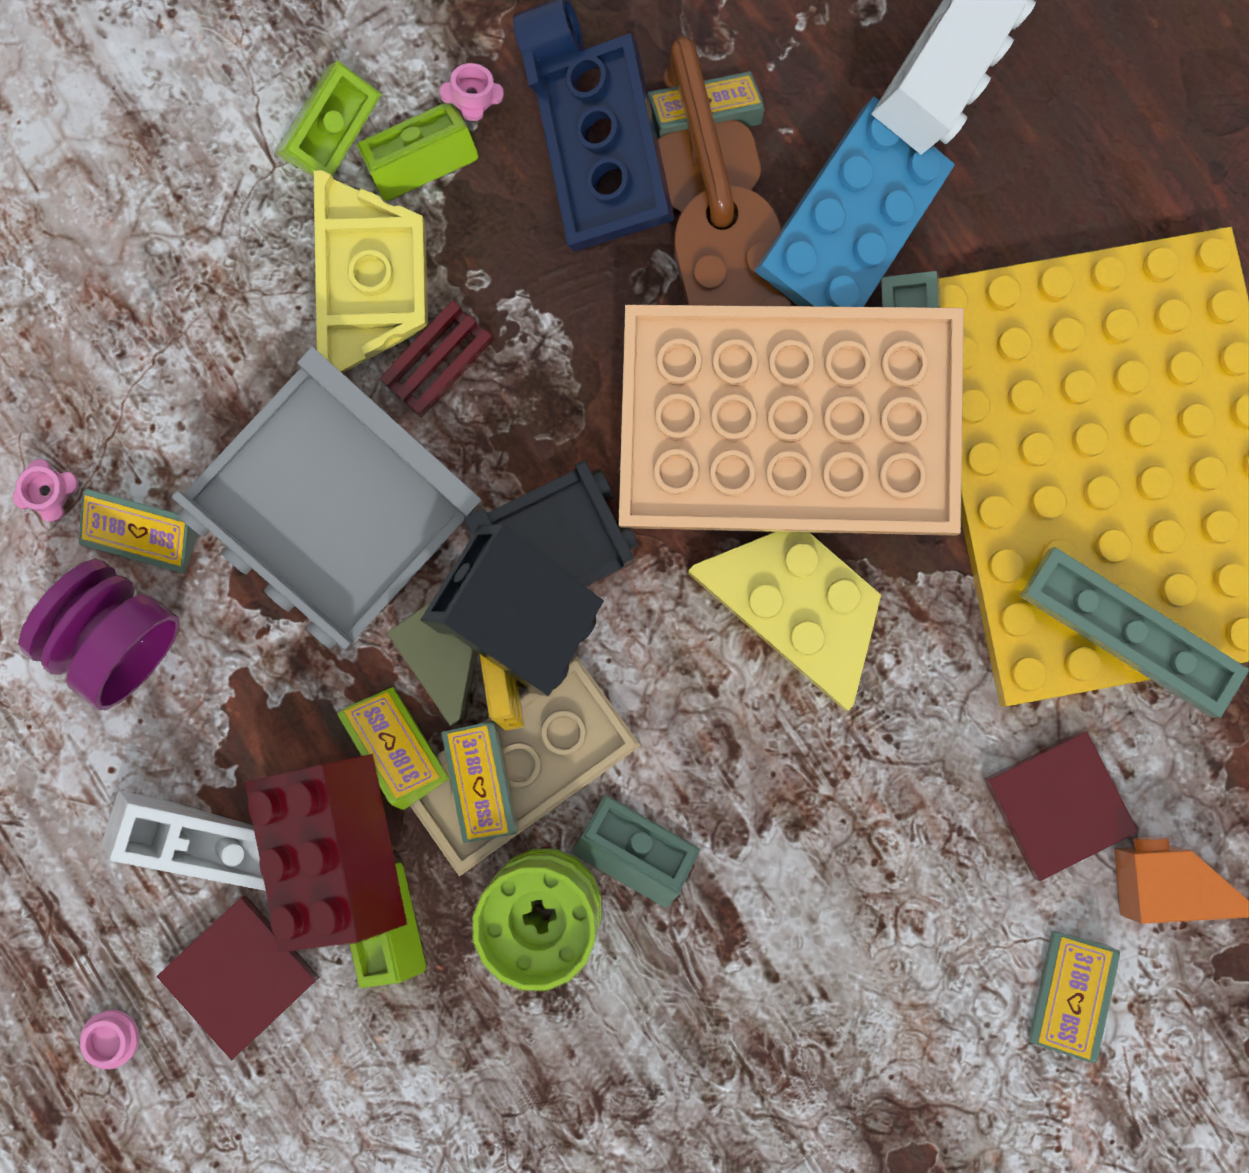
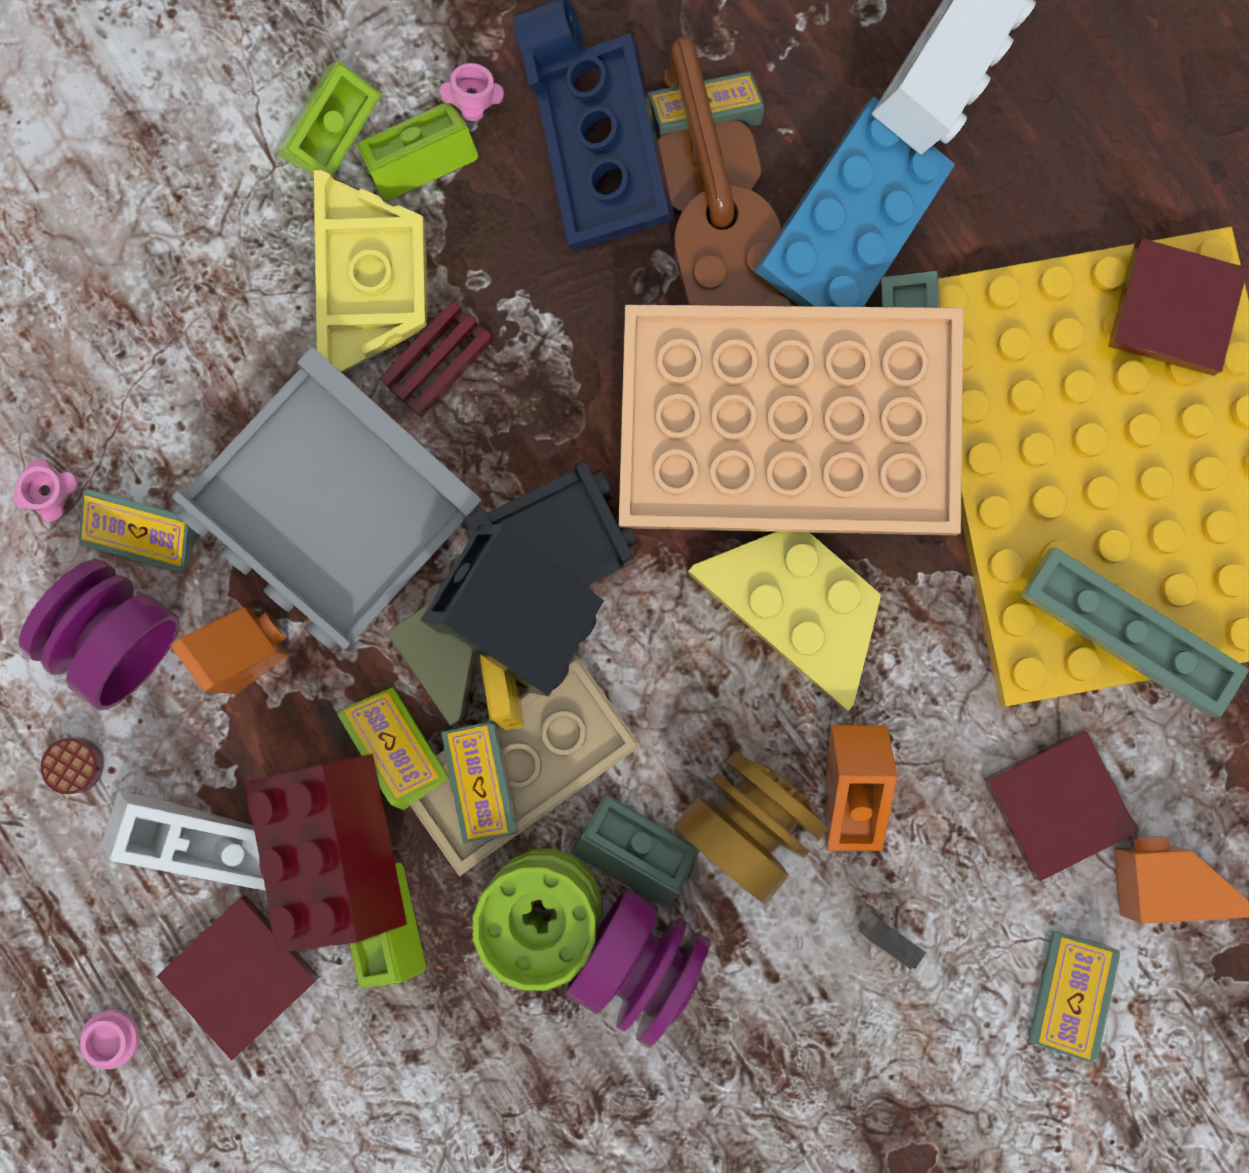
(72, 765): none -> tile
(232, 650): none -> orange slope
(640, 968): none -> magenta wheel
(751, 826): none -> pearl gold wheel
(858, 787): none -> orange slope
(891, 941): none -> clear smoke tile
(1178, 307): none -> dark red tile

